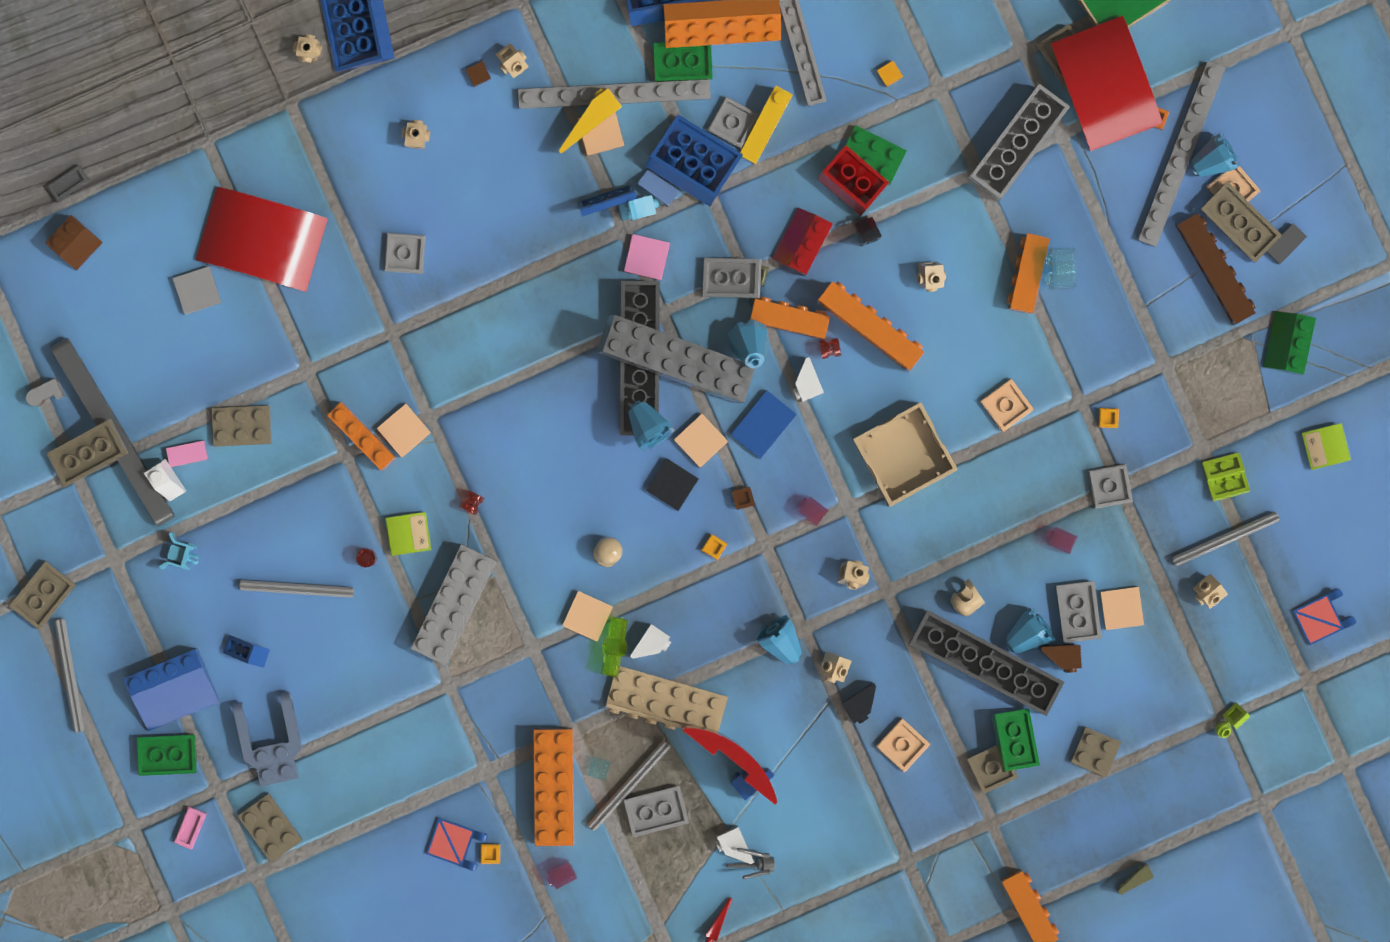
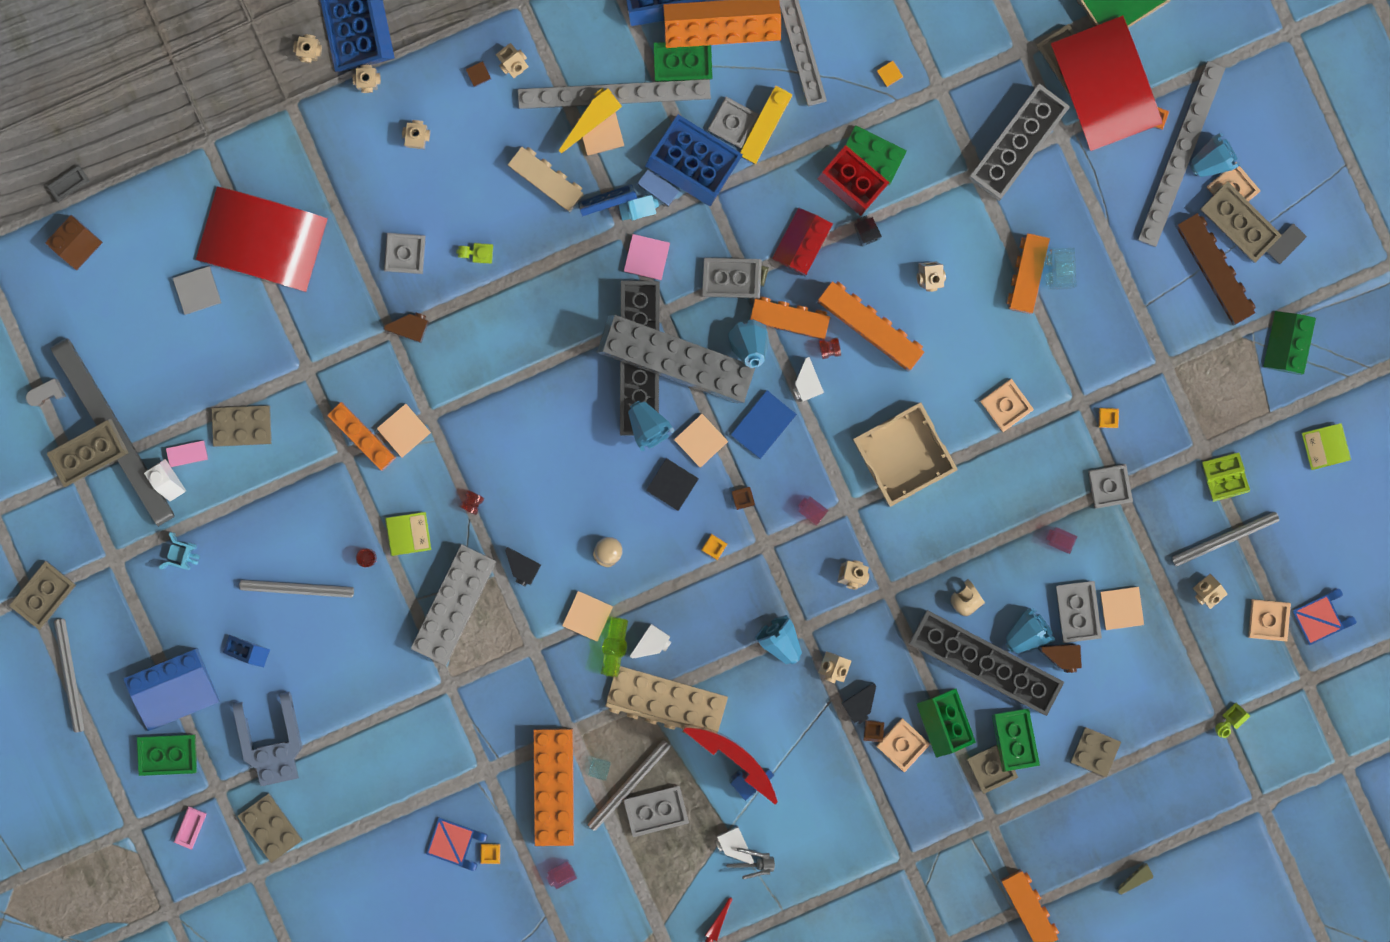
(371, 84): none -> tan brick
(409, 326): none -> reddish brown slope
(481, 253): none -> lime plate
(522, 567): none -> black slope
(545, 179): none -> tan brick
(873, 731): none -> reddish brown tile
(946, 723): none -> green slope
(1269, 620): none -> light nougat tile

